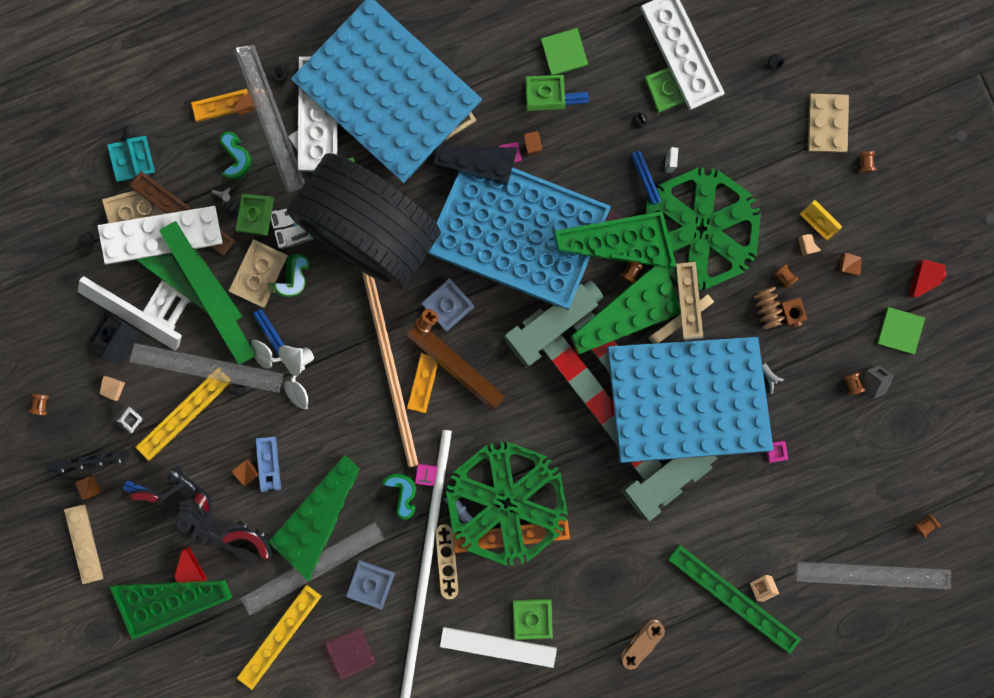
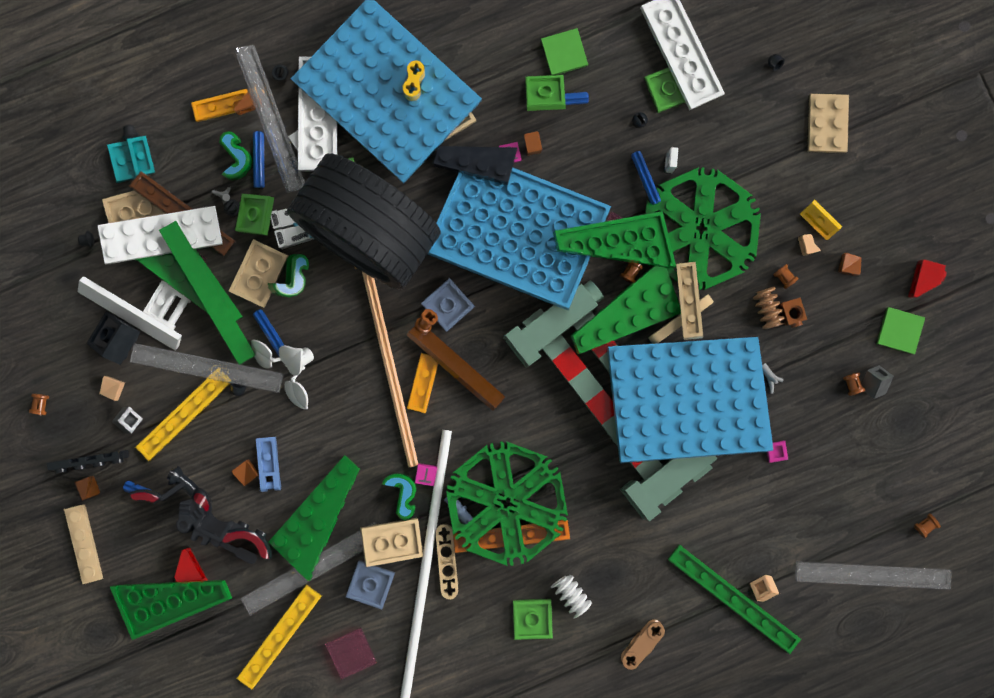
(258, 159): none -> blue axle
(391, 542): none -> tan plate
(414, 80): none -> yellow axle
(498, 647): white tile -> none
(572, 595): none -> white piece
(867, 162): dark orange bush -> none

